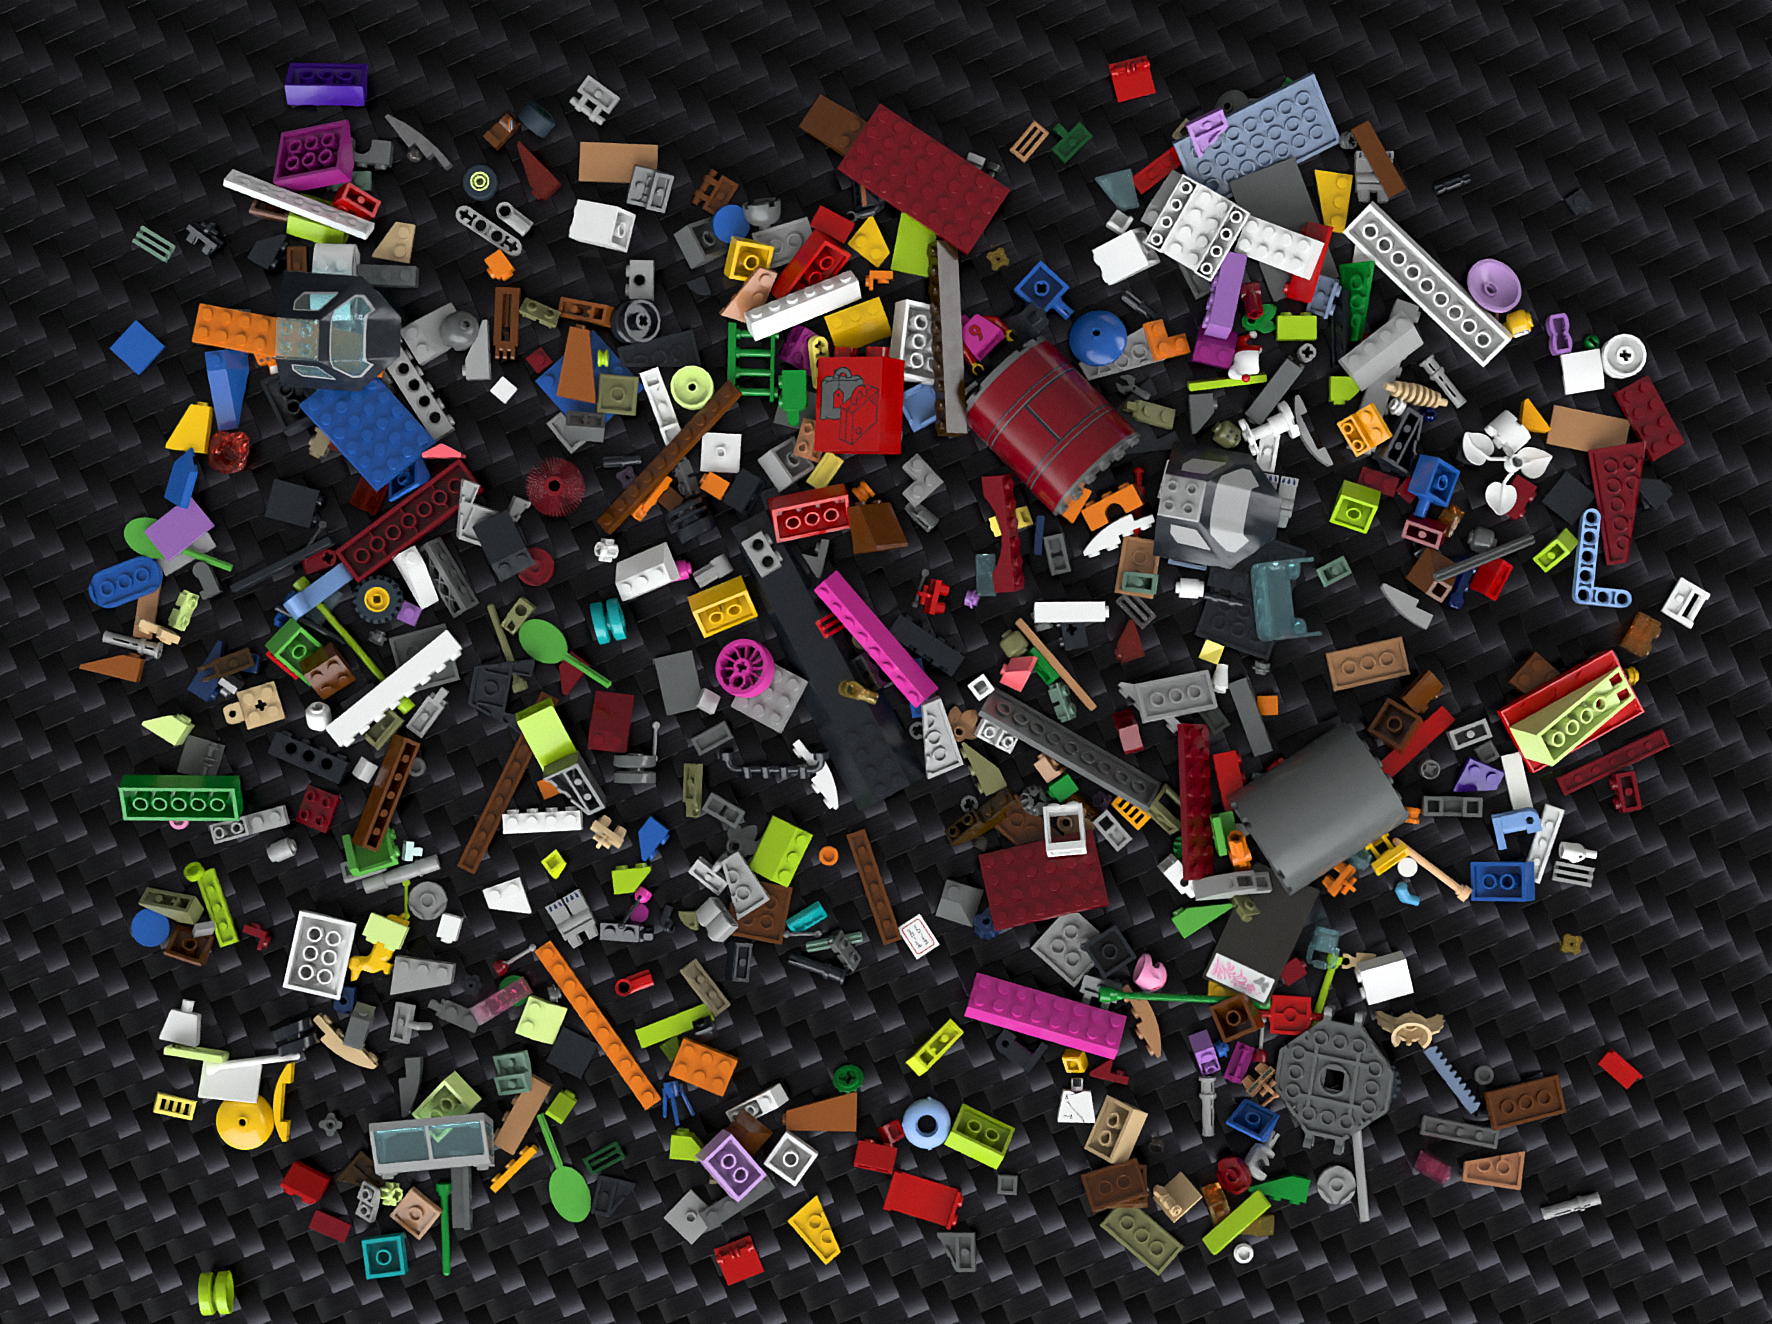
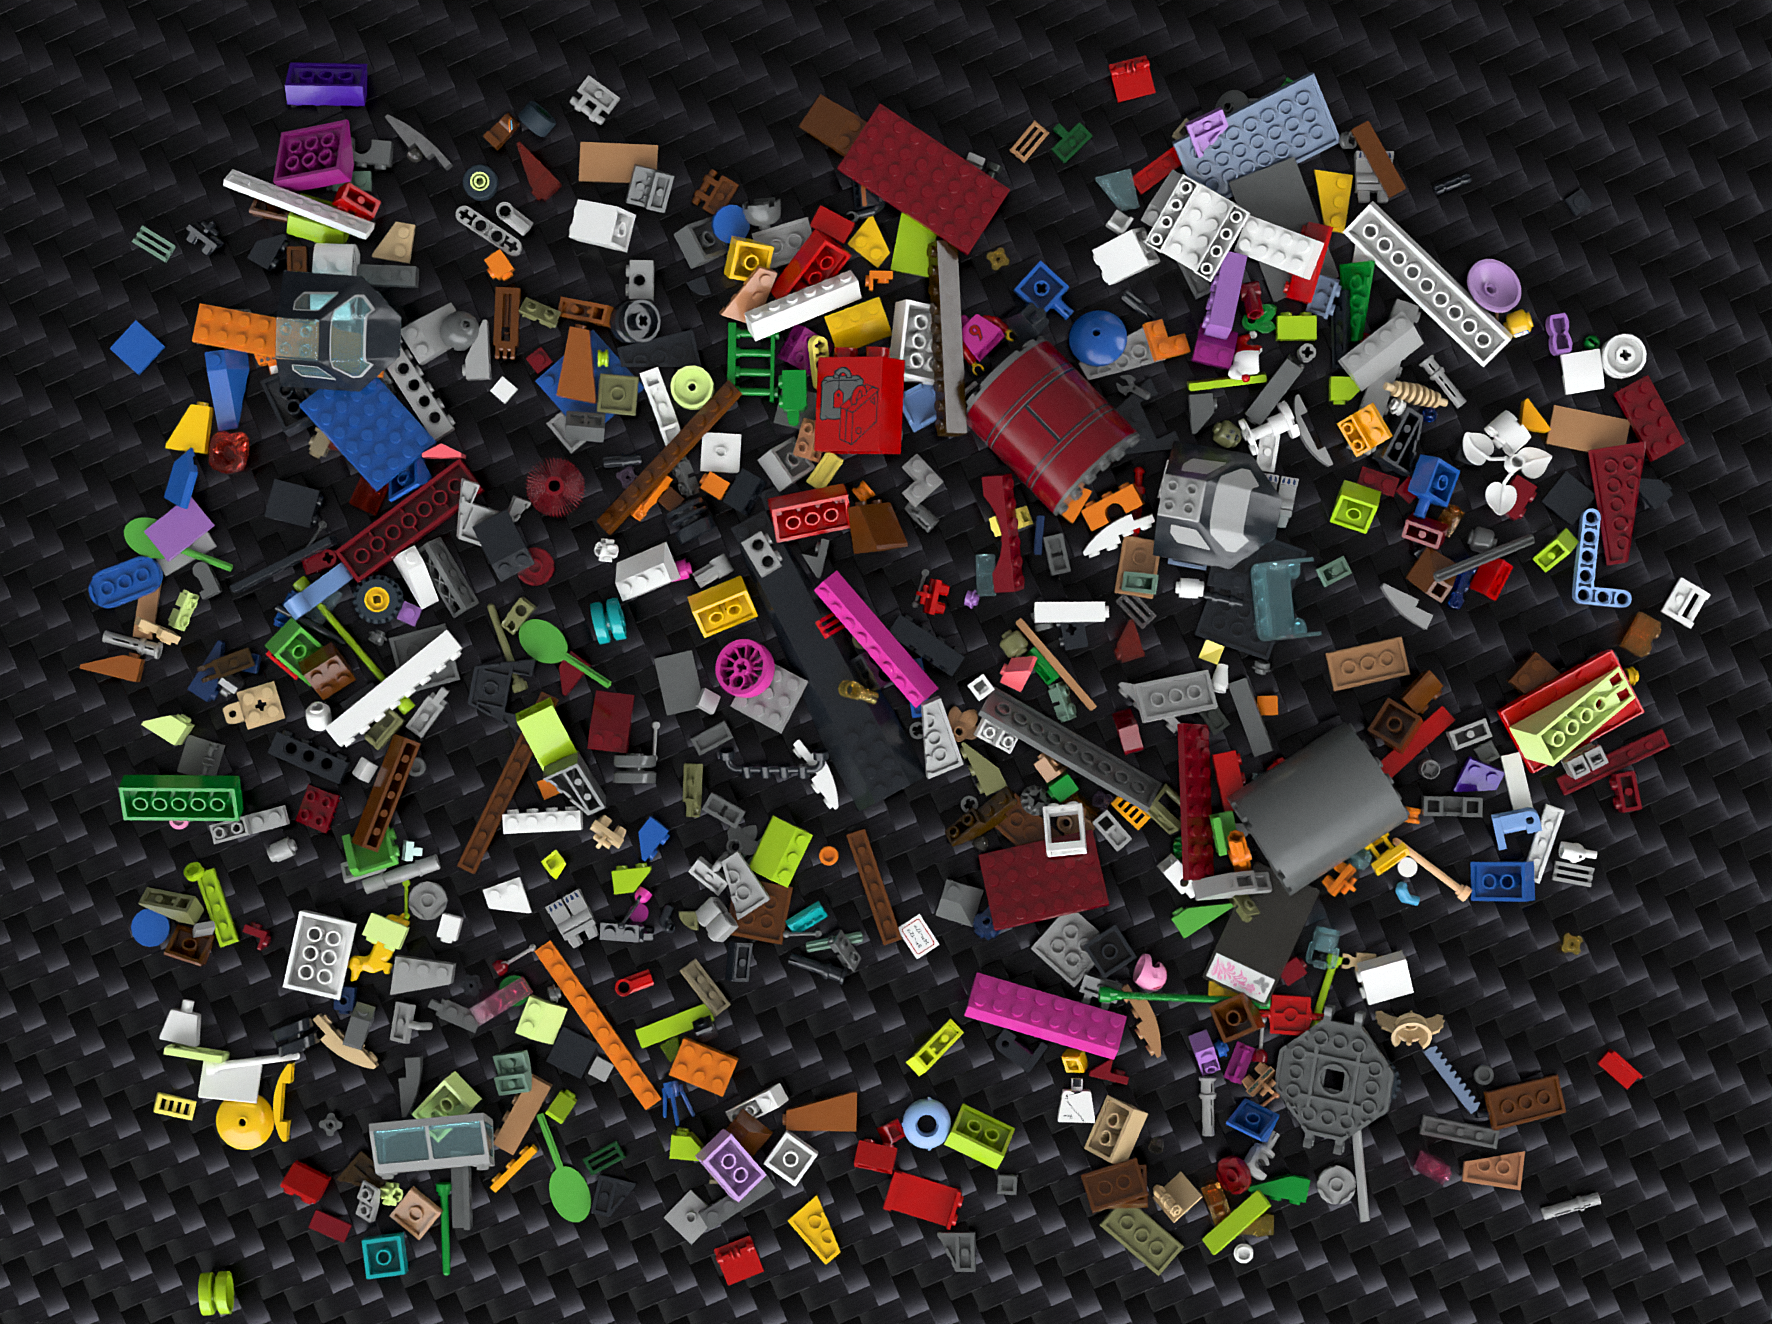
(601, 1068): none -> light grey tile
(841, 1076): green gear -> none
(1150, 413): olive hinge -> none
(1583, 759): none -> light grey hips

